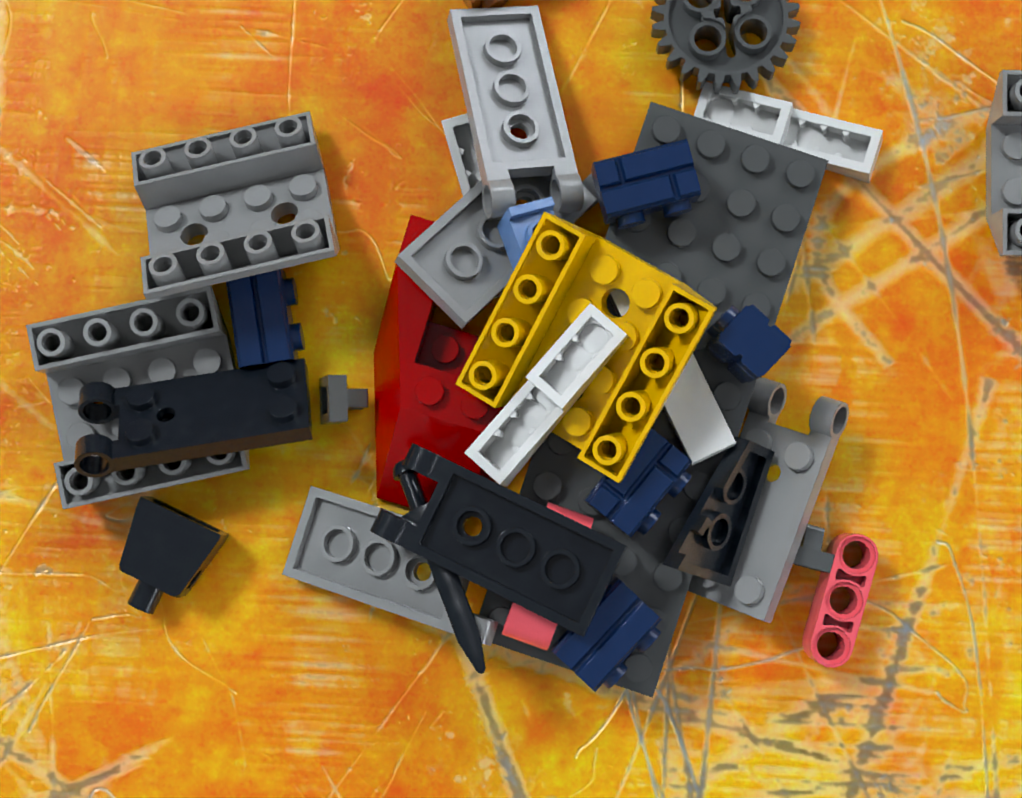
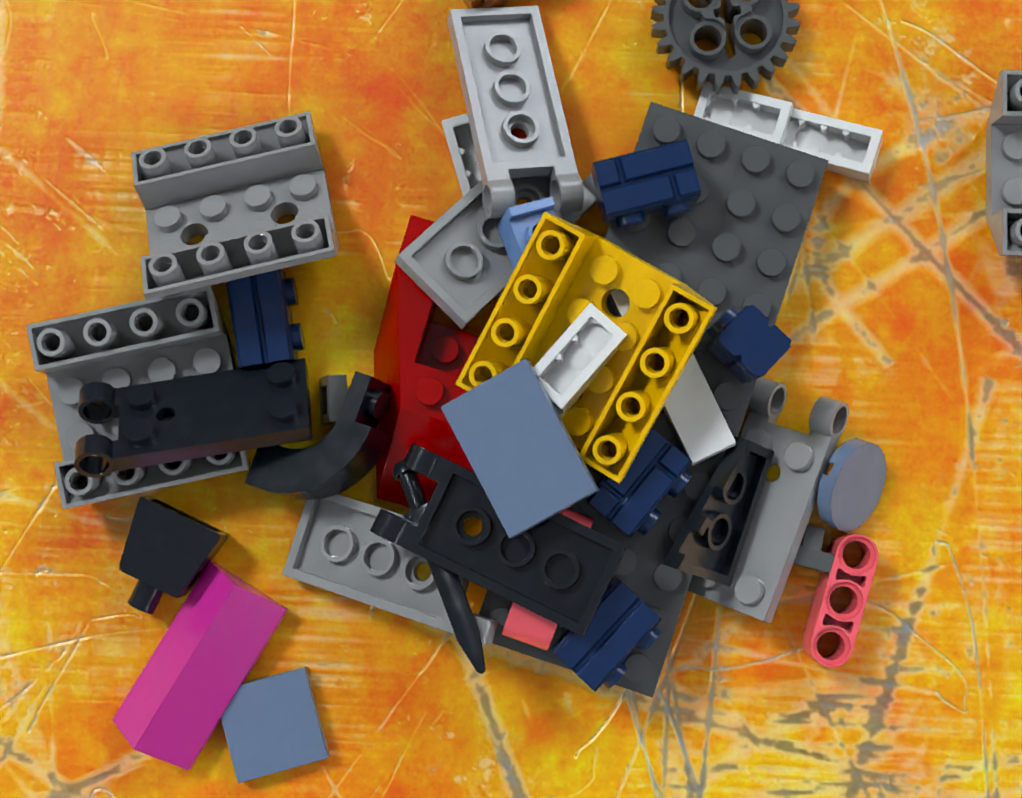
(198, 667): none -> dark pink slope
(274, 725): none -> sand blue tile
(338, 458): none -> black arch
(519, 448): none -> sand blue tile
(853, 485): none -> sand blue tile

